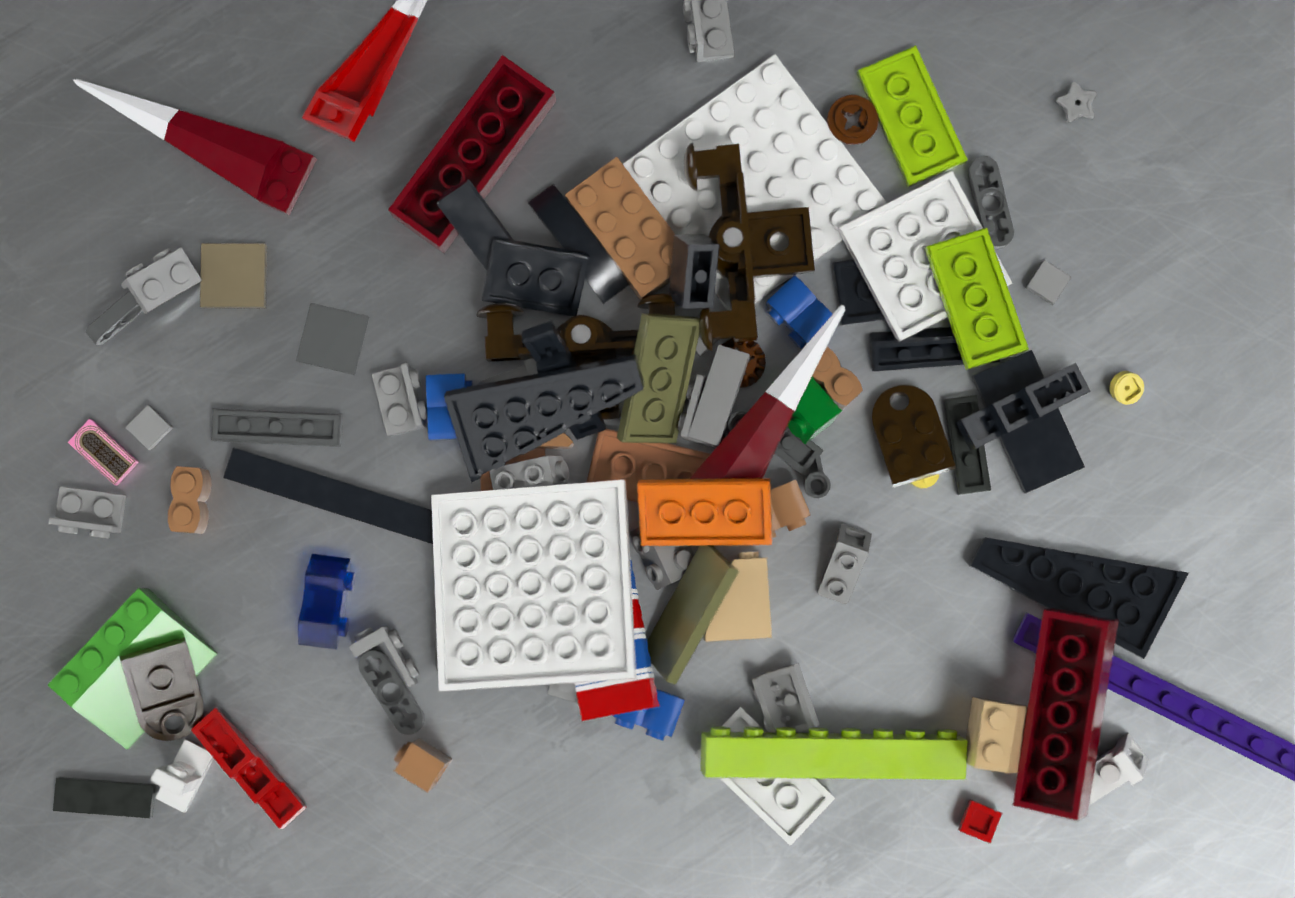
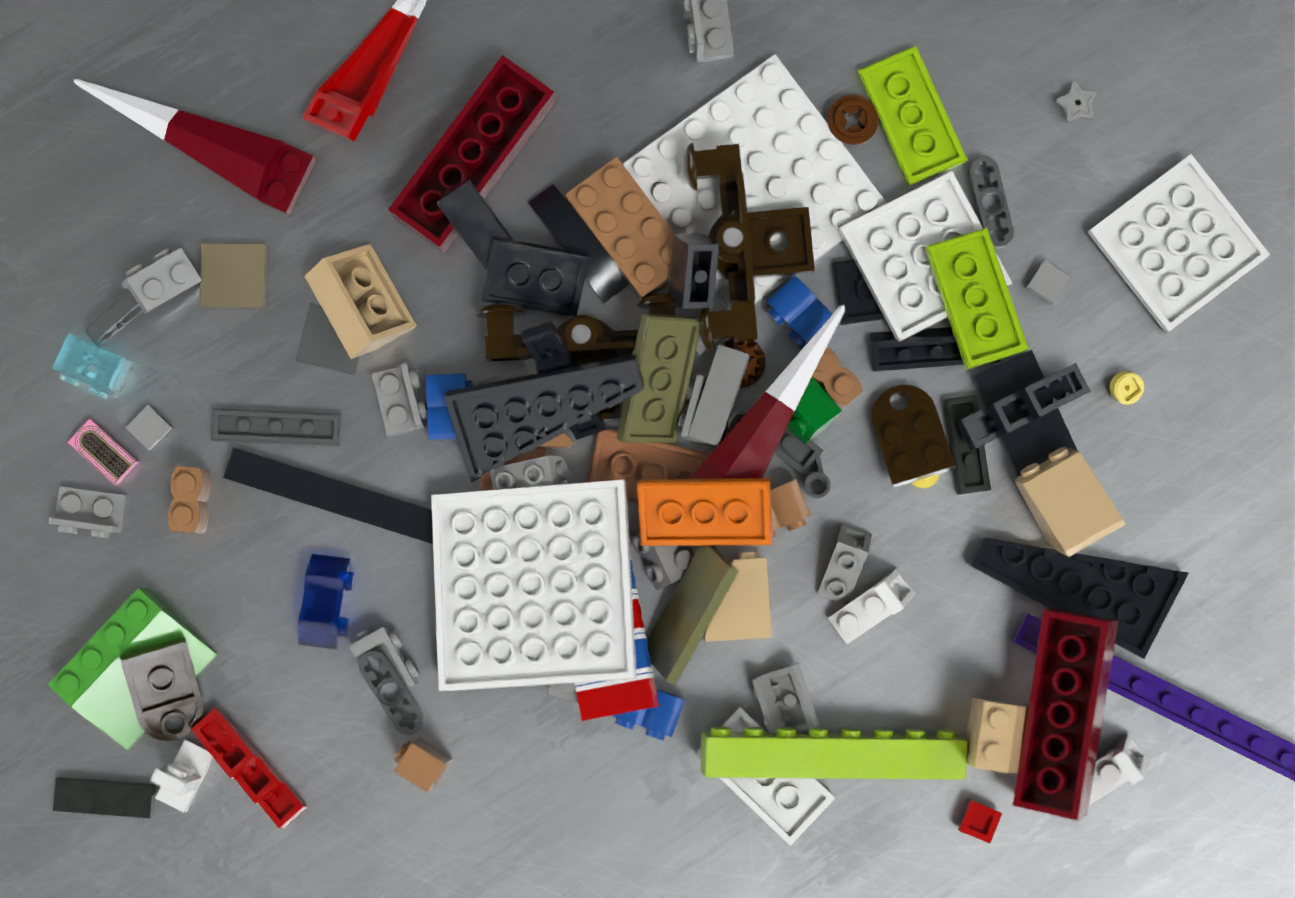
(75, 359): none -> clear light blue brick
(359, 300): none -> tan slope
(872, 606): none -> white bracket
(1068, 501): none -> tan slope
(1178, 243): none -> white plate

